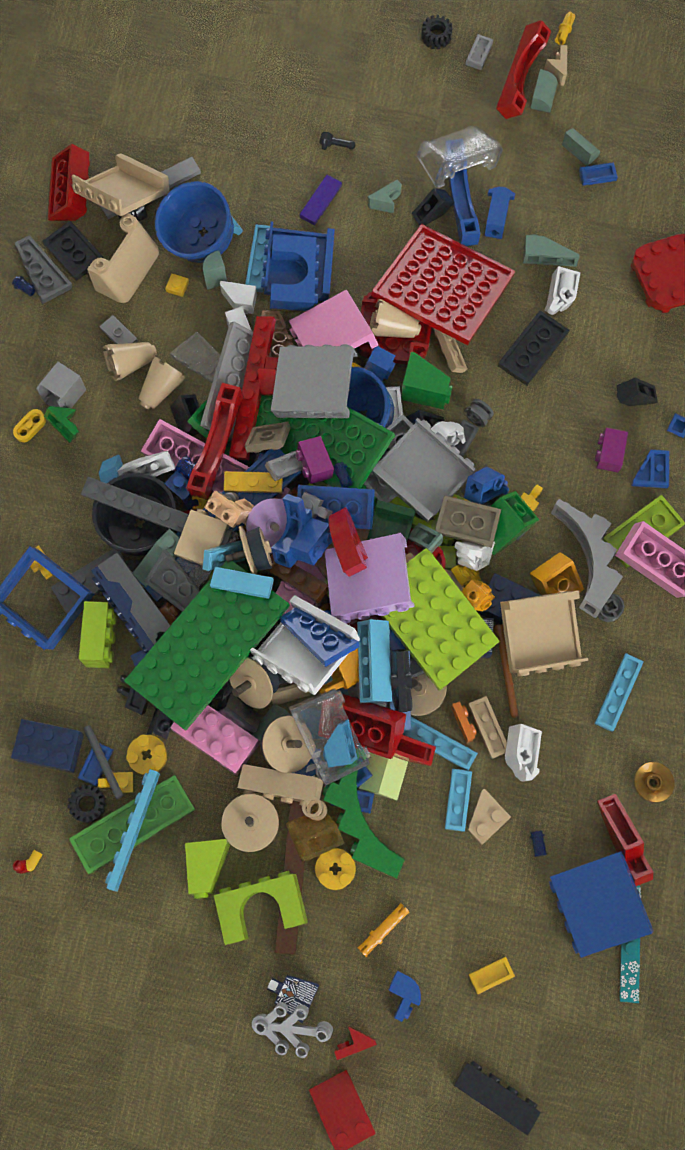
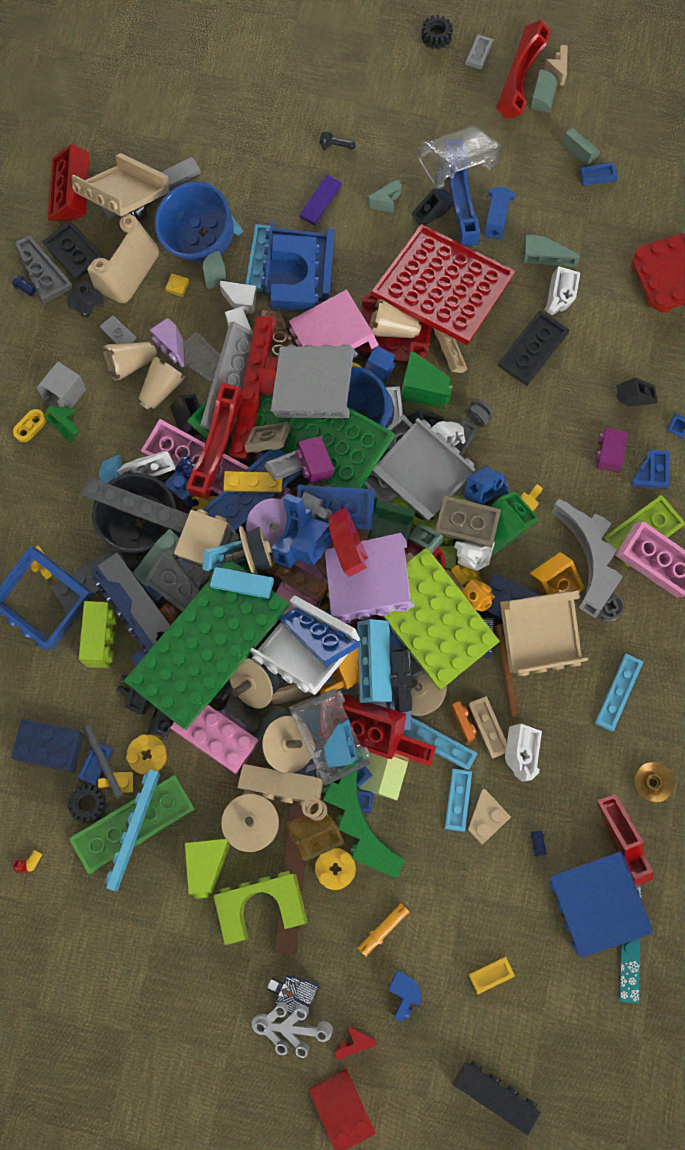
(87, 300): none -> black plate
(170, 340): none -> lavender slope
(229, 508): light nougat hips -> none
(340, 470): clear blue pin -> none
(565, 28): yellow axle -> none

